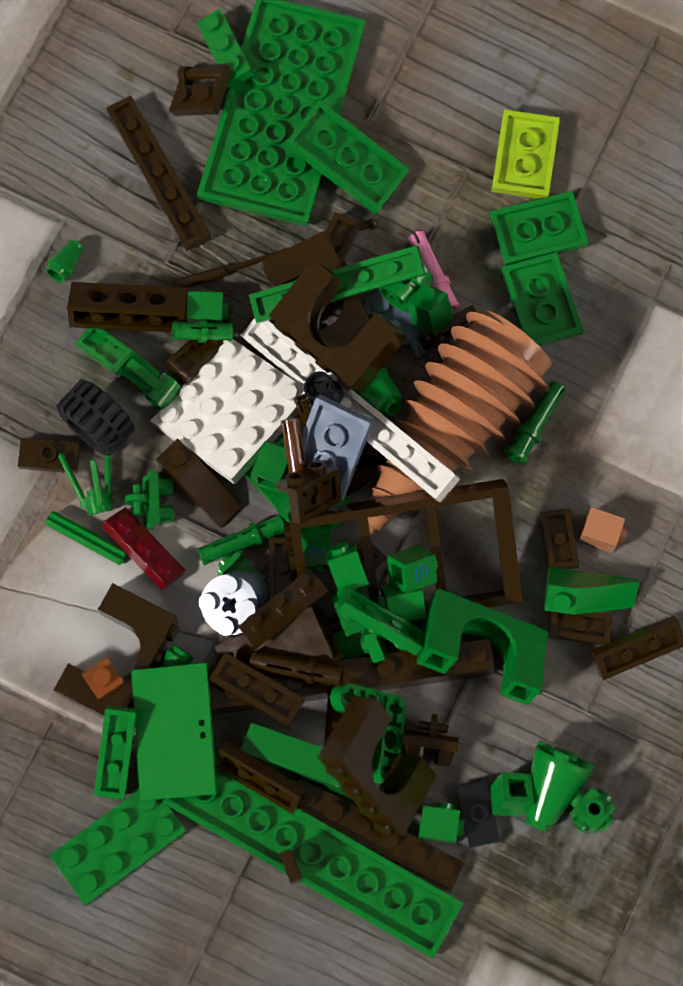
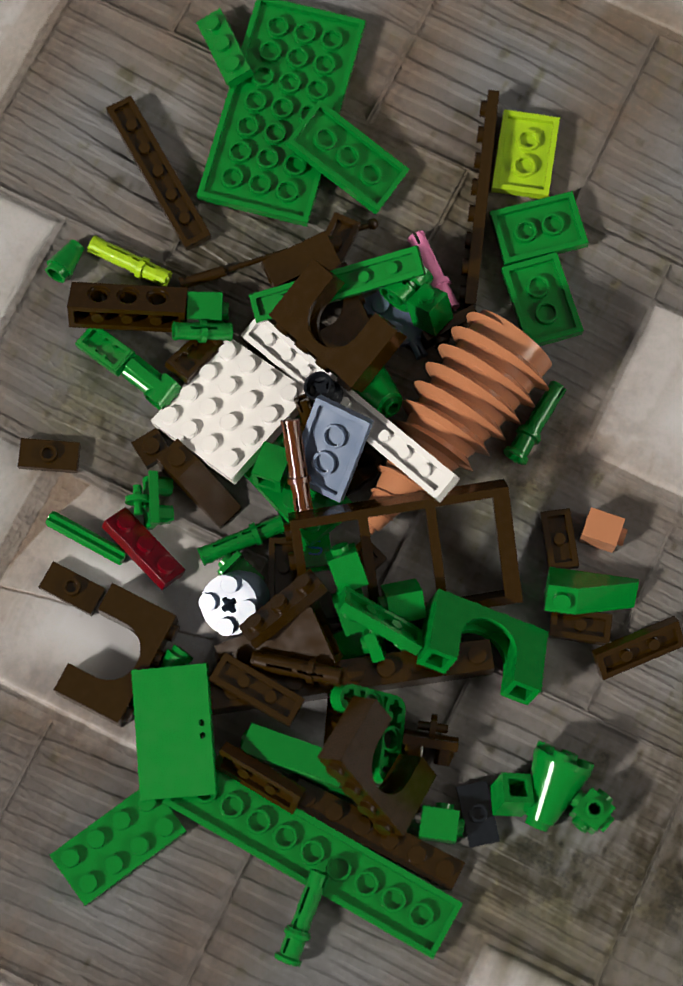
(72, 588): none -> dark brown plate
(95, 417): black tyre -> none
(97, 499): green plant -> none
(103, 679): dark orange plate -> none
(115, 752): green plate -> none
(139, 266): none -> lime pin
(150, 447): none -> dark brown plate
(202, 98): dark brown plate -> none
(290, 867): dark brown tile -> none
(298, 931): none -> green pin
(311, 490): dark brown bracket -> none
(412, 569): green brick -> none
(480, 189): none -> dark brown plate

